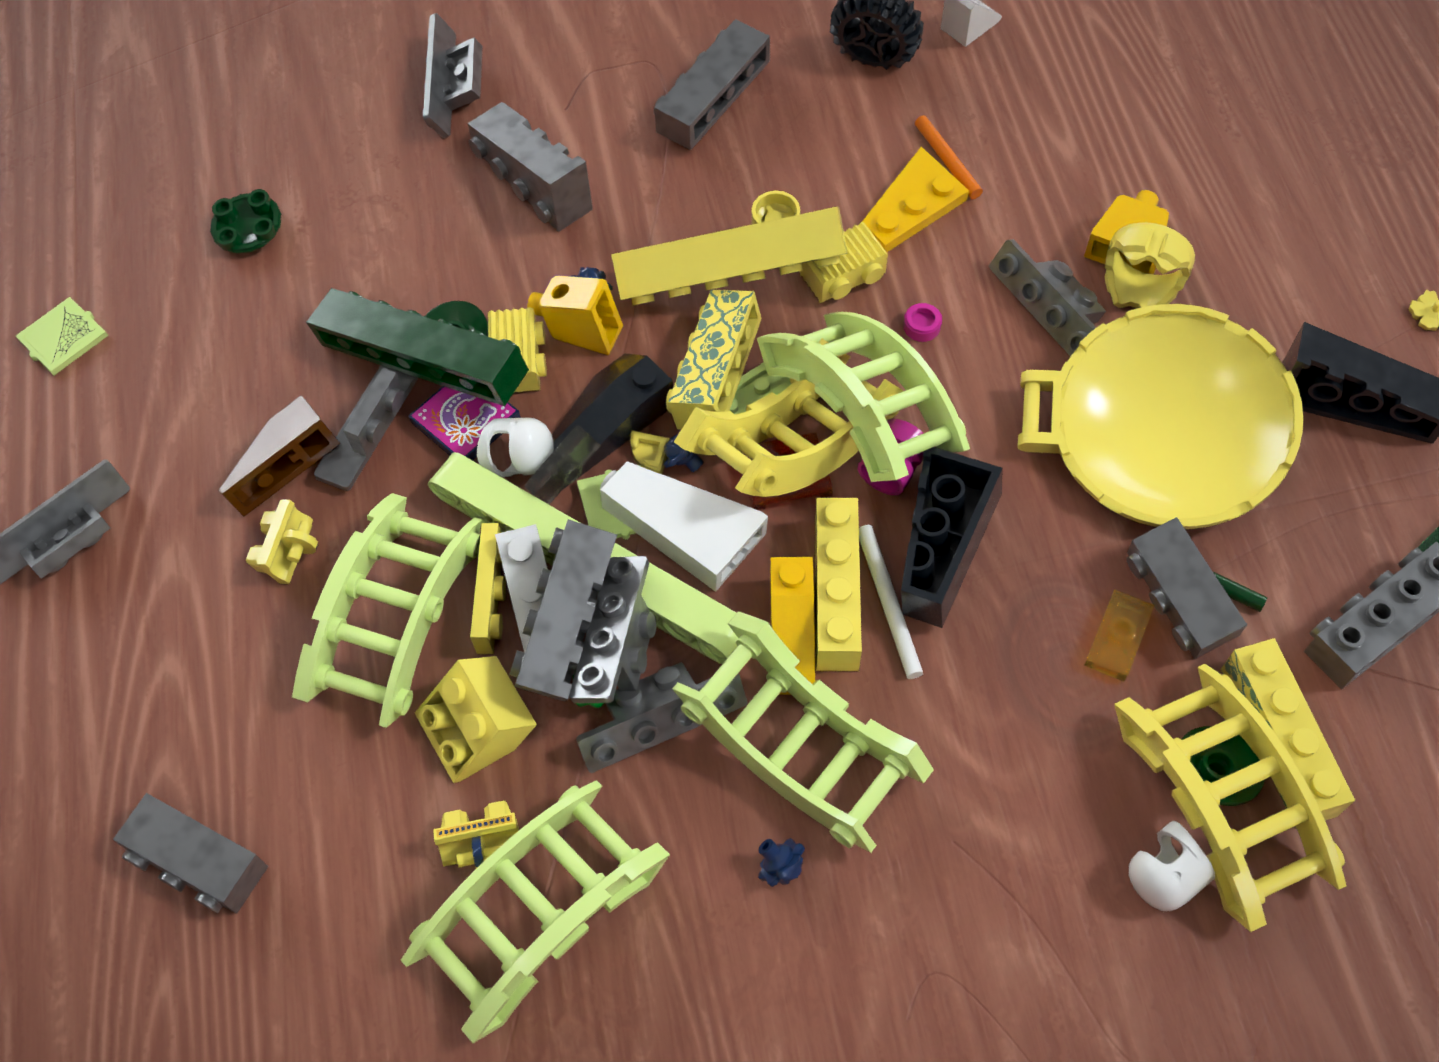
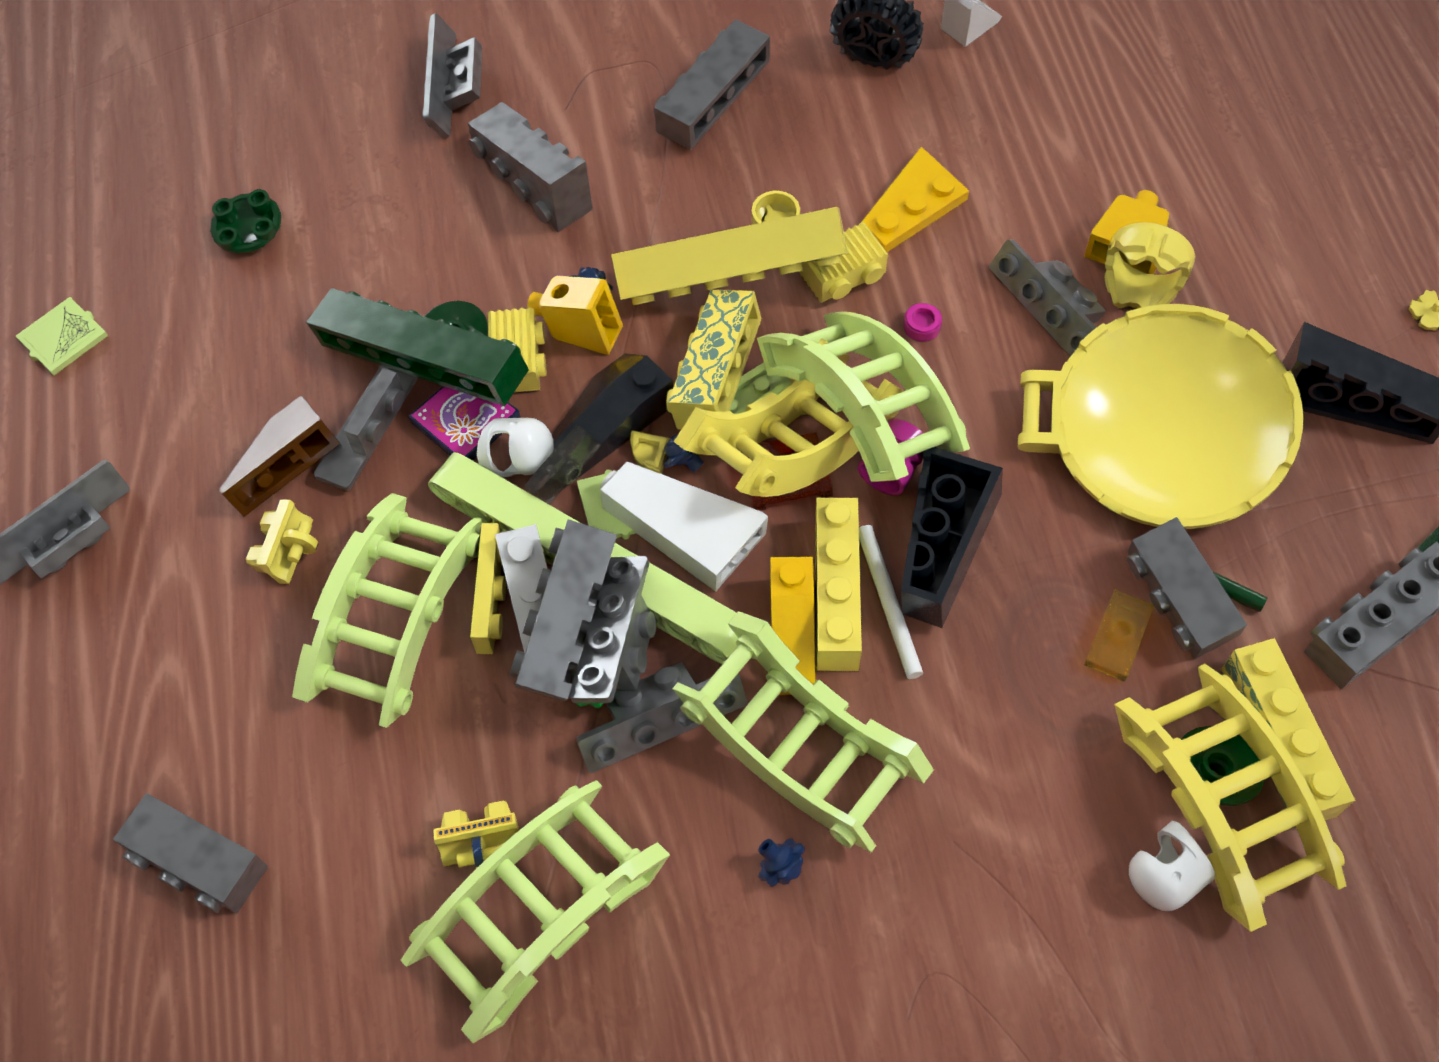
(474, 716): light yellow slope -> none
(948, 156): orange bar -> none

